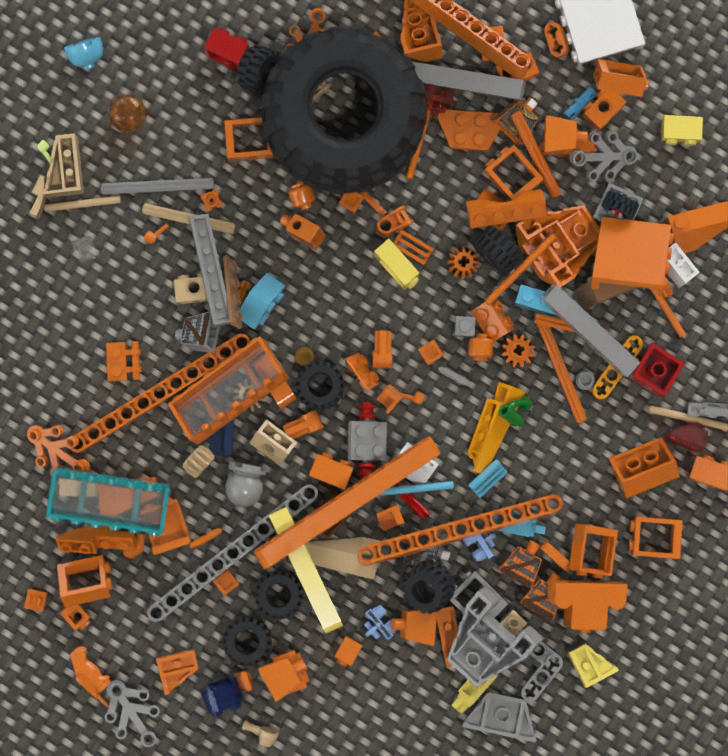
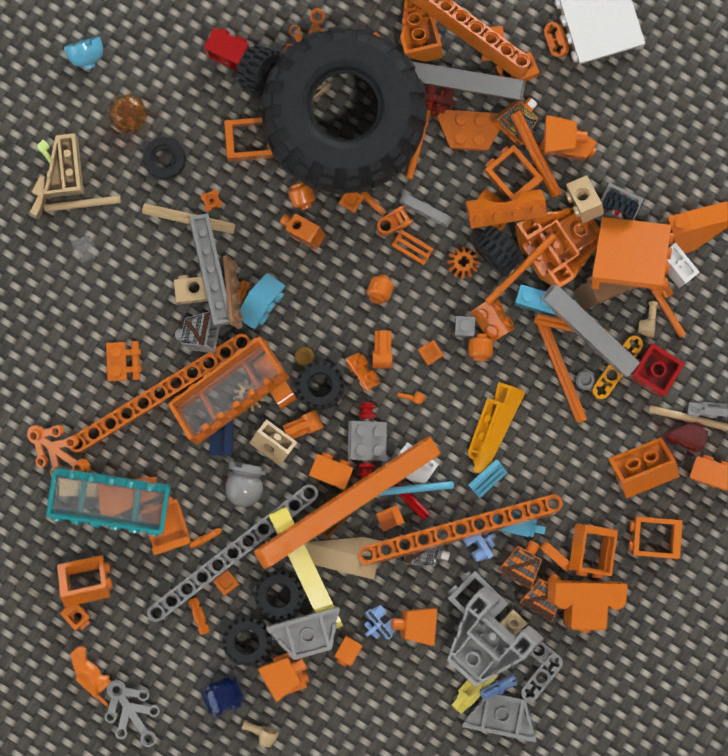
(35, 600): orange tile -> none
(90, 538): orange slope -> none
(140, 538): orange arm -> none
(152, 237): orange hand -> none
(156, 186): light grey axle -> none
(164, 144): none -> black tyre
(176, 668): orange wing -> none
(198, 461): tan gear -> none
(198, 615): none -> orange axle
(244, 680): orange slope -> none
(307, 633): none -> light grey wing
(380, 289): none -> orange head
(390, 398): orange panel -> none
(397, 264): light yellow window -> none
(419, 595): black tyre -> none
(425, 210): none -> light grey beam
(447, 630): orange plate -> none
(455, 376): light grey piece -> none
(498, 687): none -> medium blue axle
(510, 415): green plant -> none
(523, 355): orange gear -> none
(579, 103): dark azure pin -> none
(588, 208): none -> tan brick
(590, 665): light yellow wing -> none
(599, 119): orange brick -> none
(605, 157): light grey plant -> none
(620, 77): orange window -> none
(647, 326): none -> tan bar
(681, 129): light yellow brick -> none

